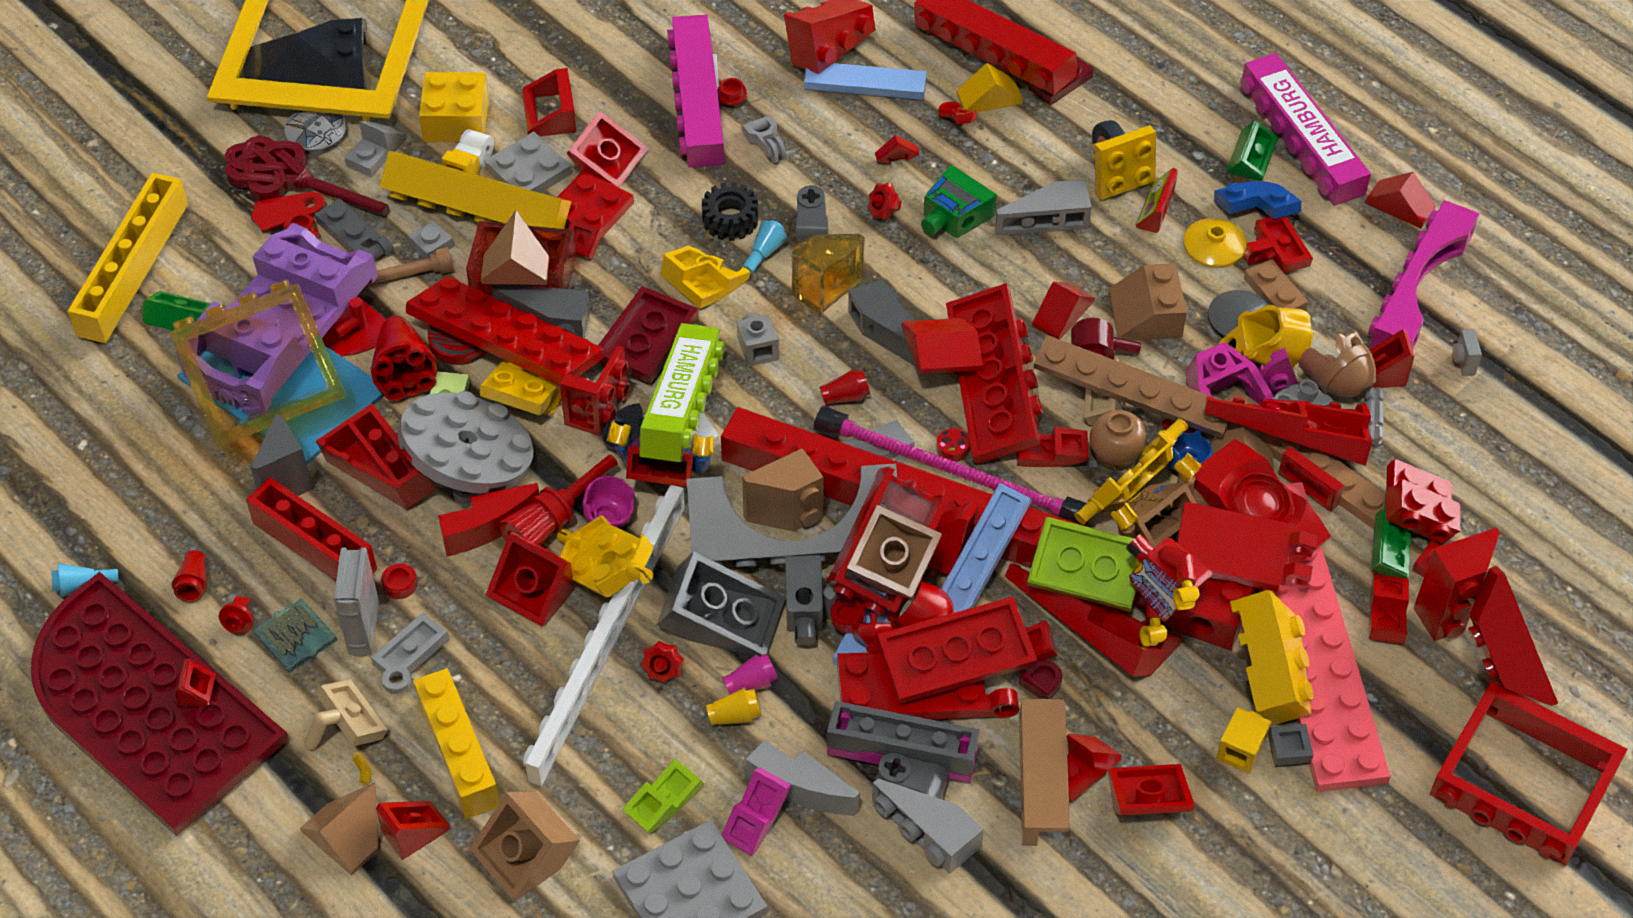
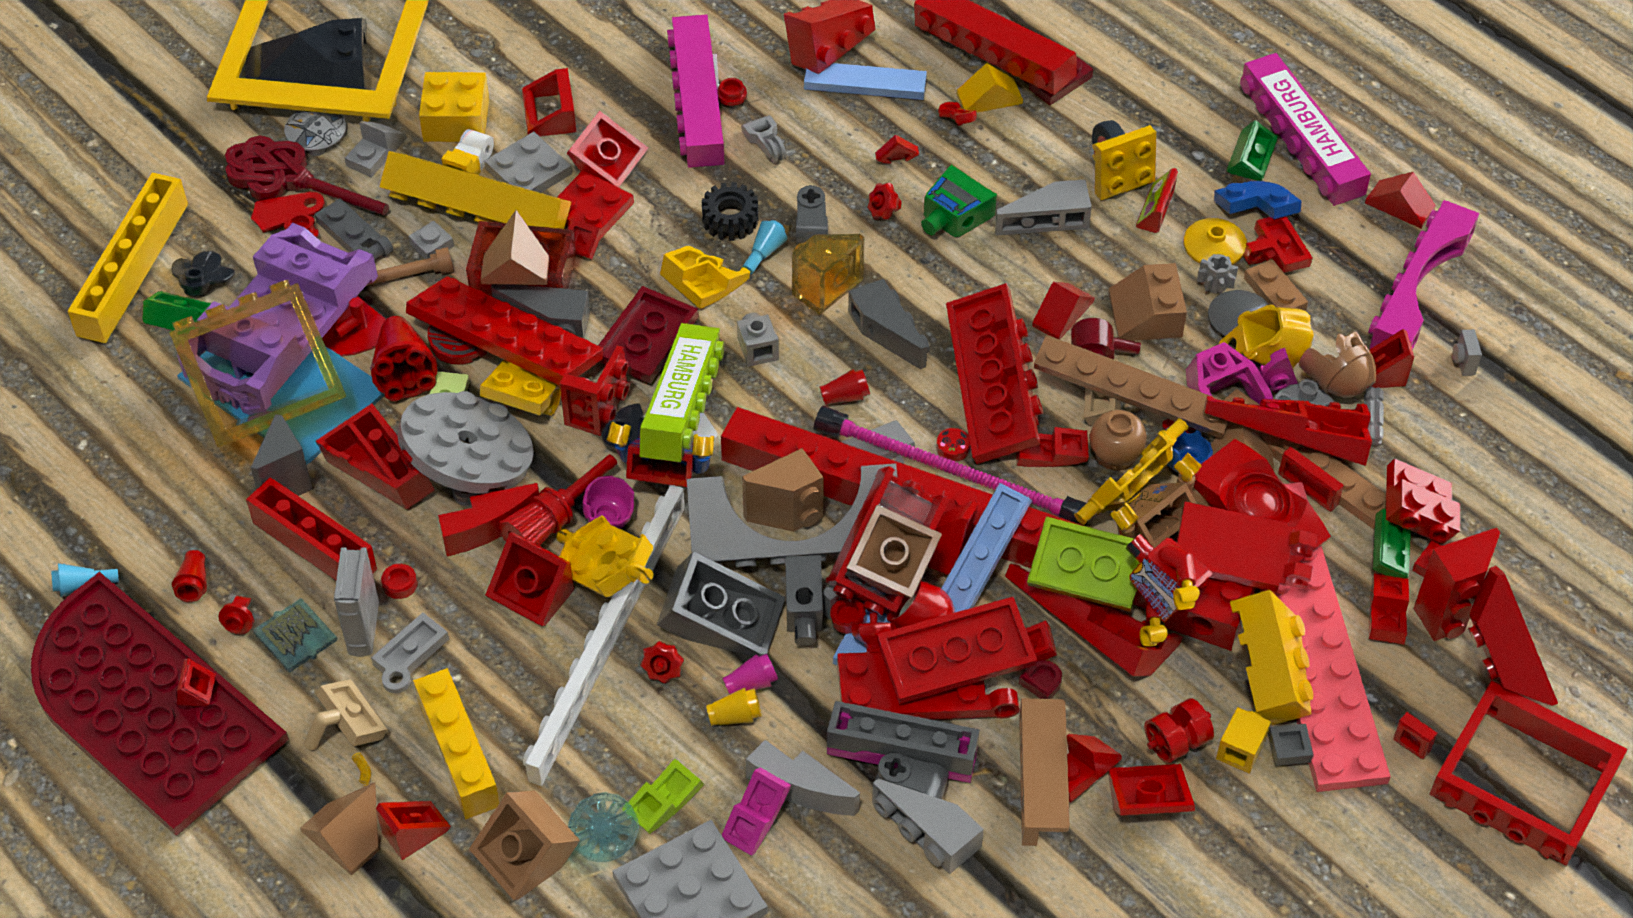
(201, 272): none -> black plate
(604, 826): none -> clear light blue wheel
(943, 345): red slope -> none
(1175, 732): none -> red wheel
(1217, 273): none -> light grey gear
(1415, 736): none -> red tile

